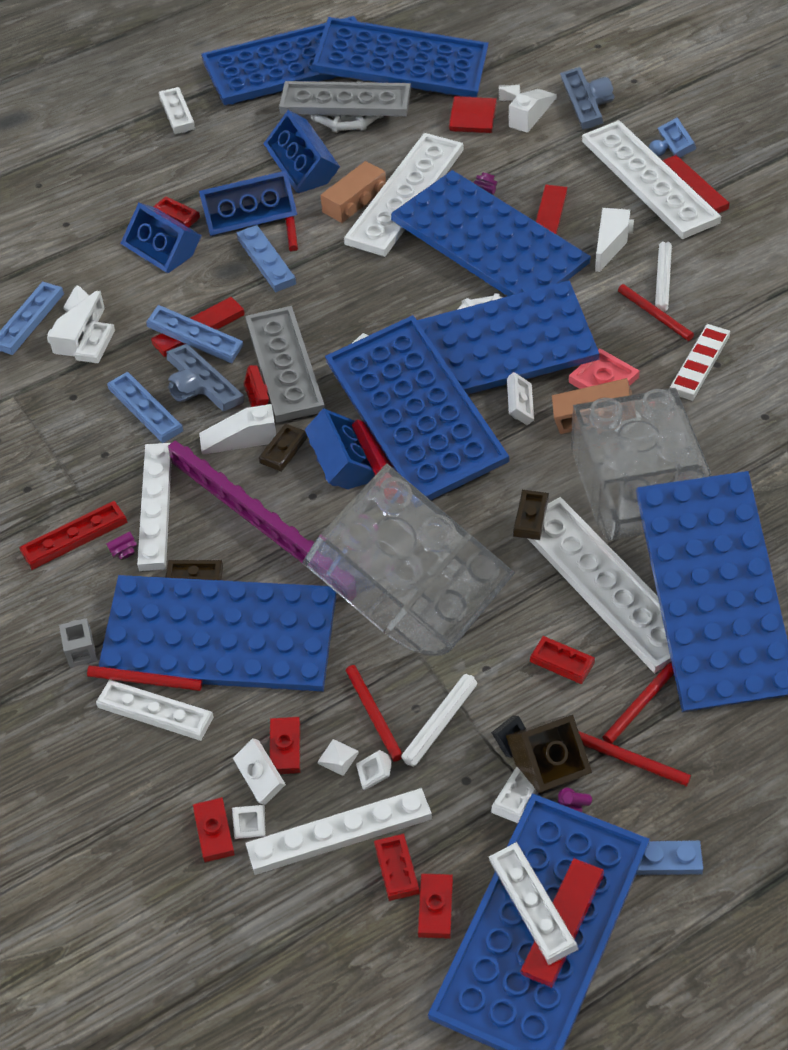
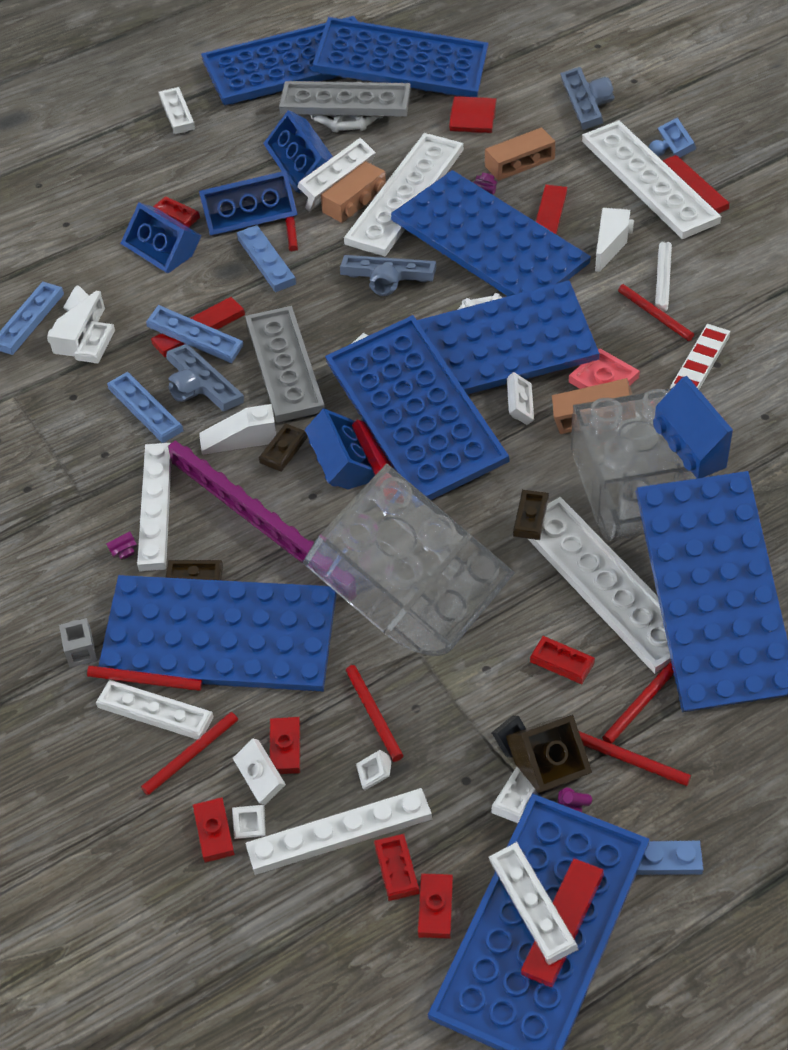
(73, 535): red tile -> none
(189, 753): none -> red bar
(255, 388): red plate -> none
(333, 171): none -> white fence
(338, 757): white slope -> none
(387, 272): none -> sand blue plate
(439, 720): white axle -> none
(508, 92): white slope -> none
(520, 154): none -> nougat brick
(528, 108): white slope -> none
(693, 429): none -> blue slope

